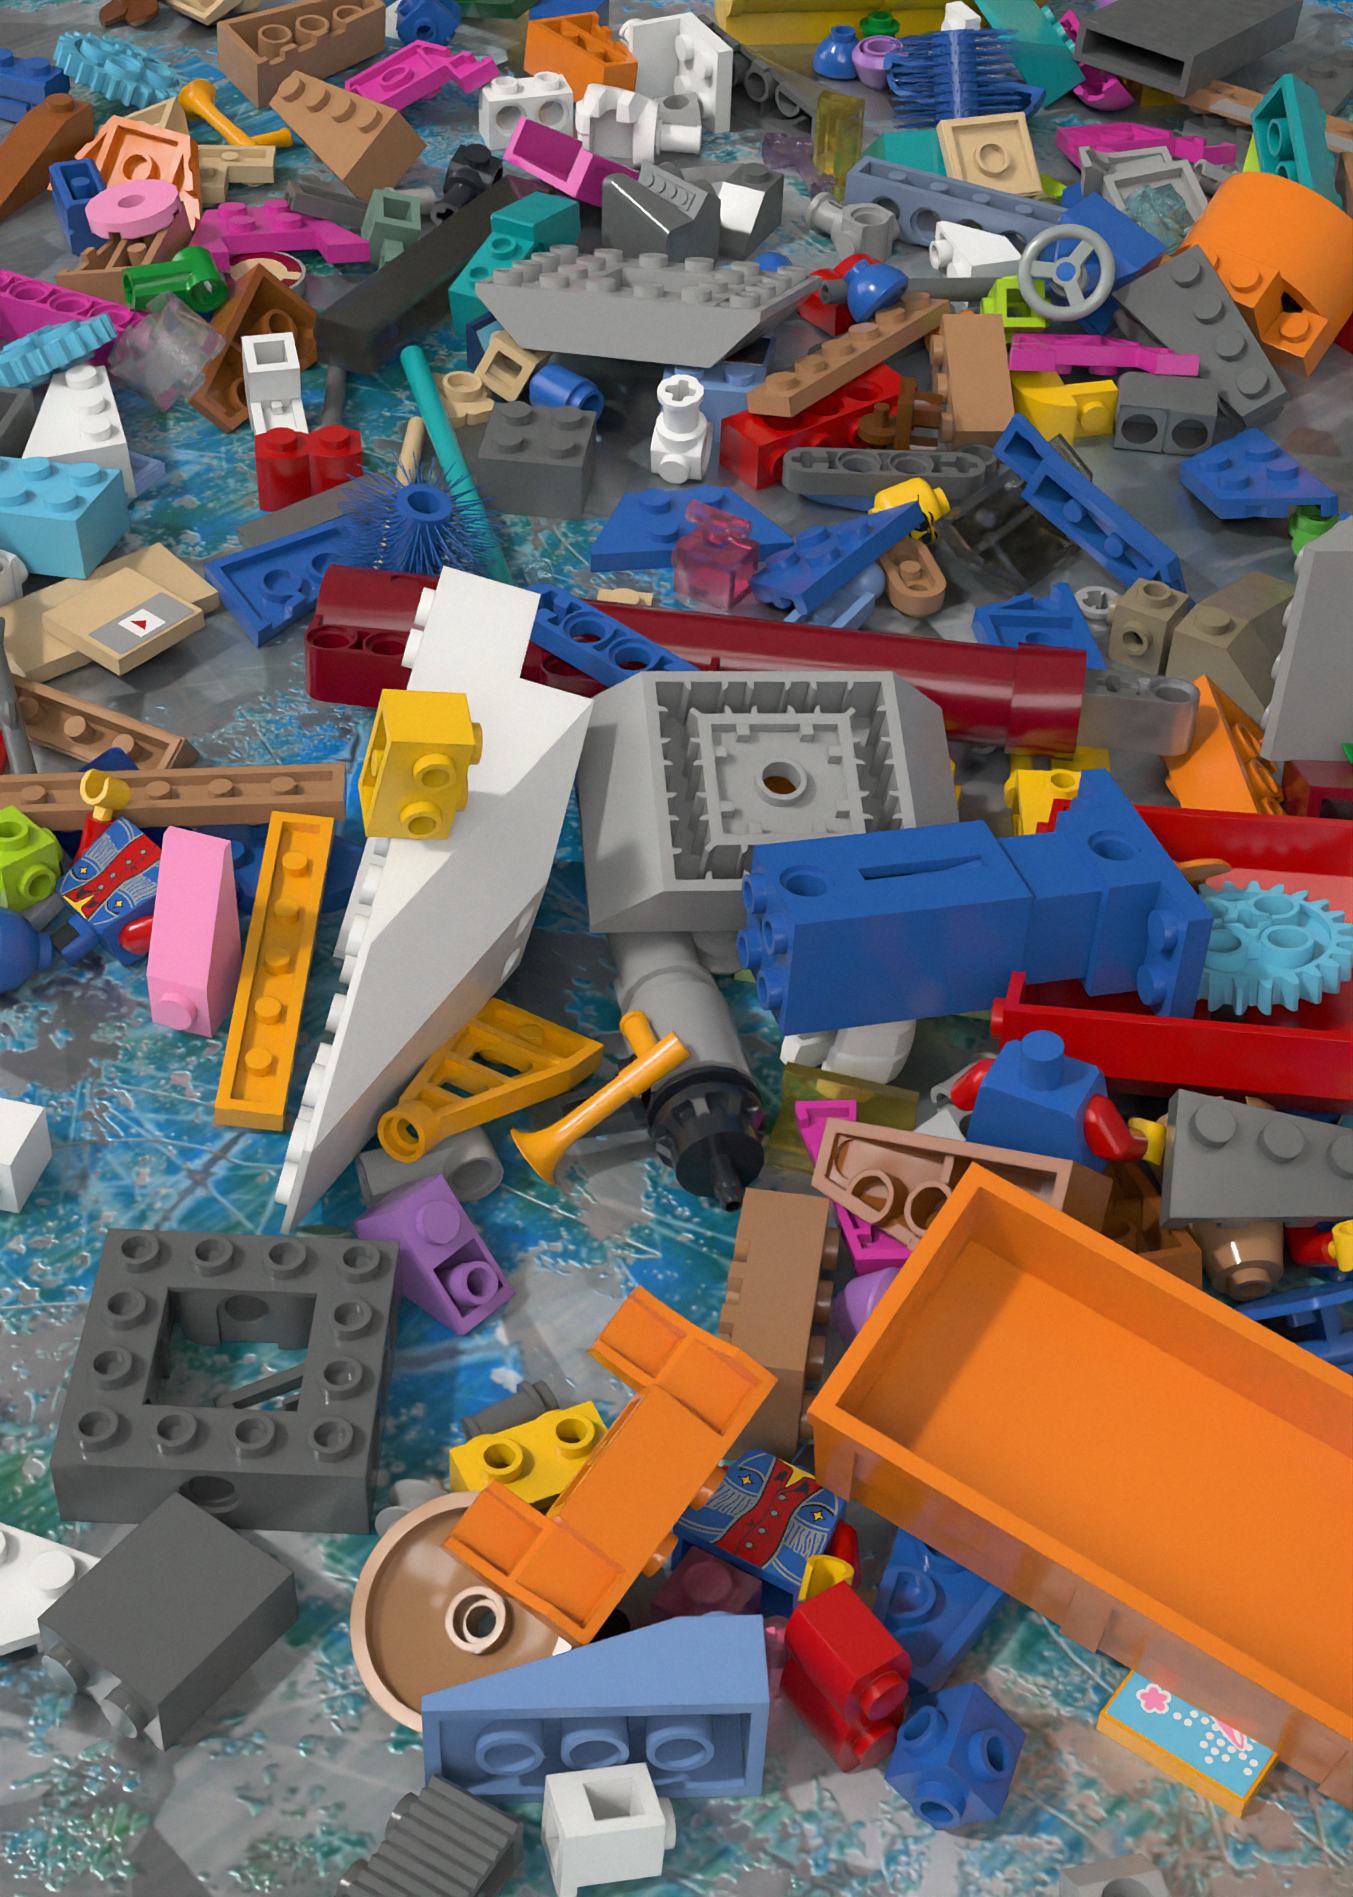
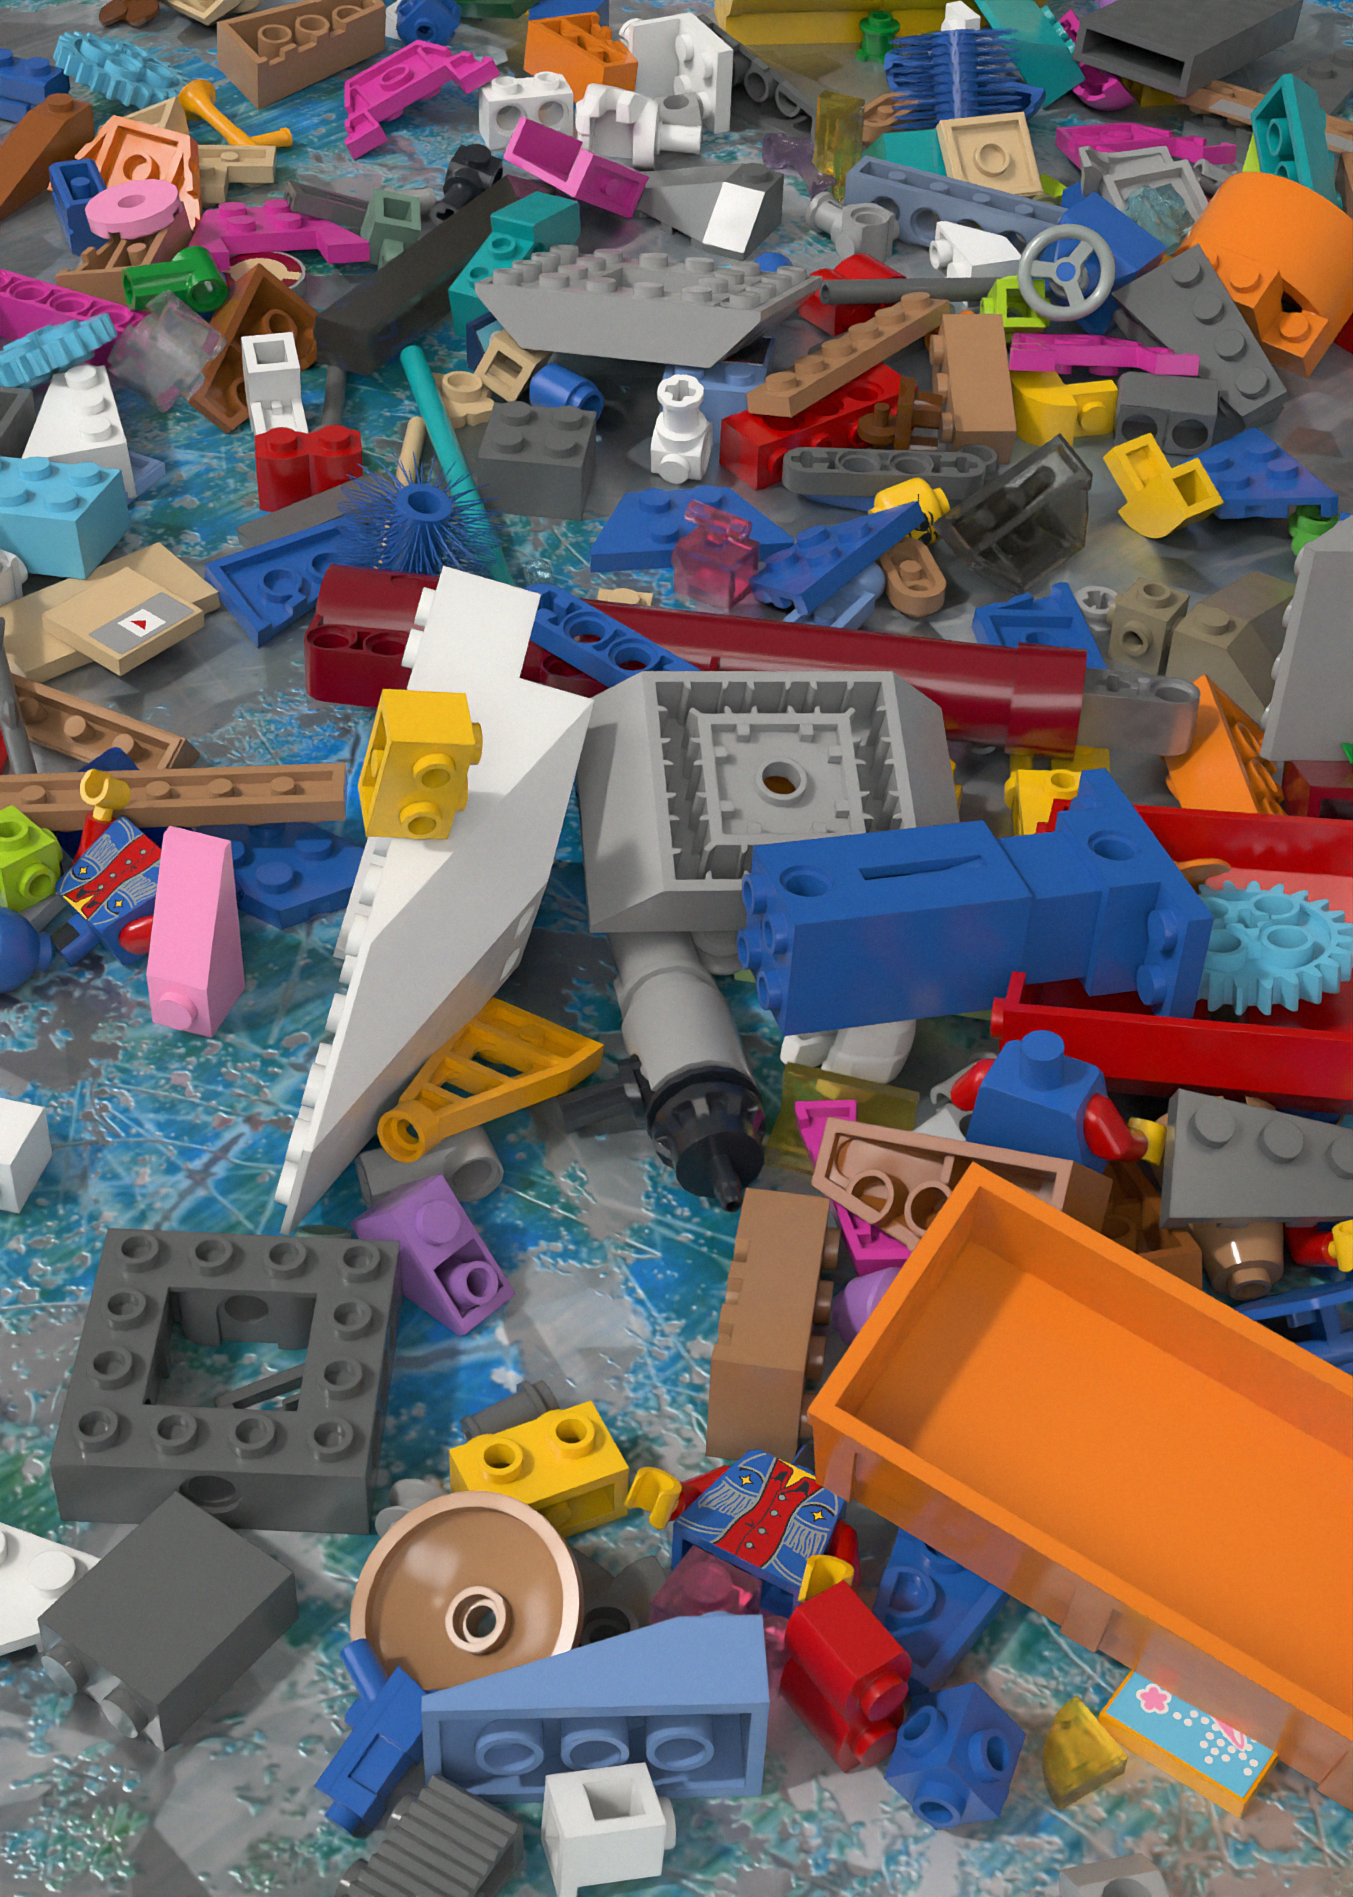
(275, 973): light orange plate -> none
(351, 135): medium nougat wedge -> none
(382, 1742): none -> blue piece
(633, 1485): orange bracket -> none
(653, 1062): light orange piece -> none
(660, 214): dark grey piece -> none
(834, 54): blue brick -> none
(869, 60): medium lavender cone -> none
(873, 288): blue brick -> none
(879, 116): none -> medium nougat plate
(1079, 1755): none -> clear yellow tile
(1086, 511): blue wedge -> none
(1157, 495): none -> yellow brick

